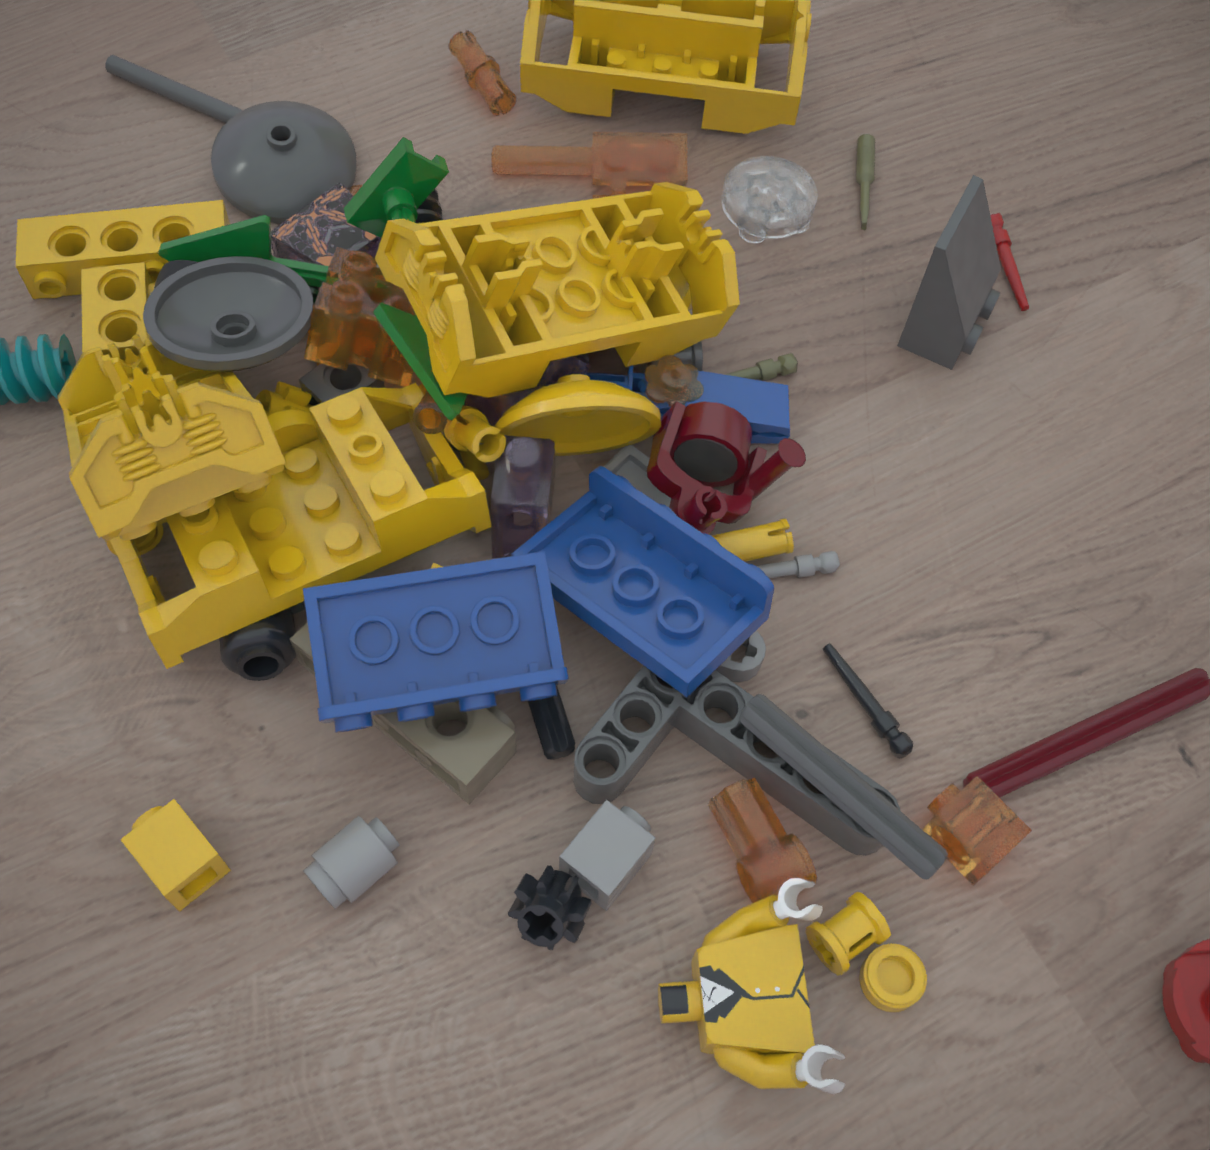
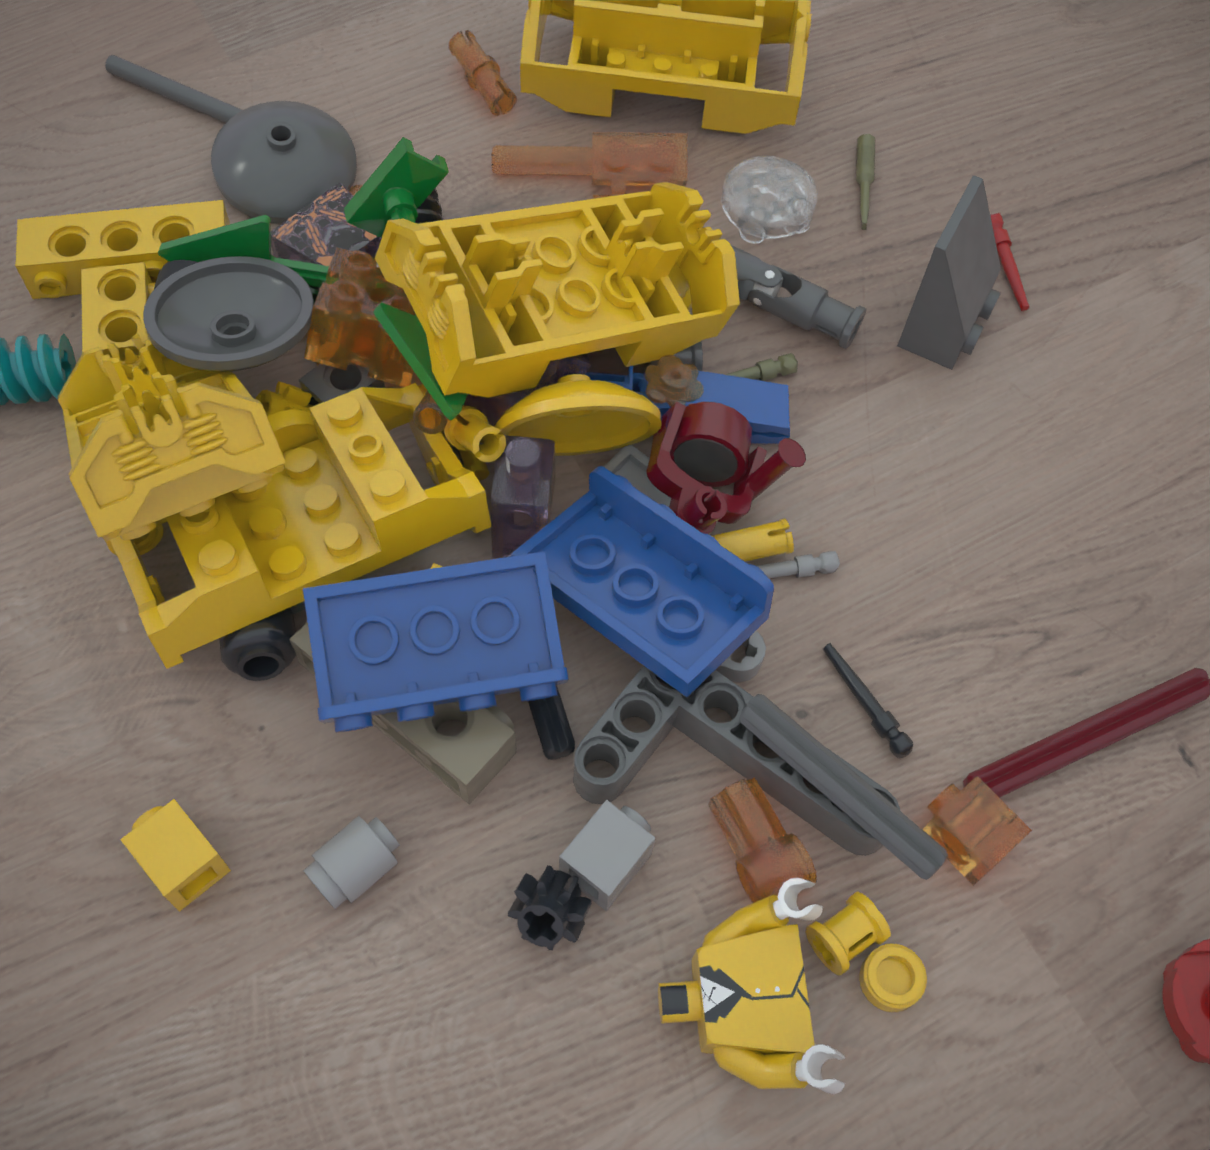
(806, 308): none -> dark grey piece

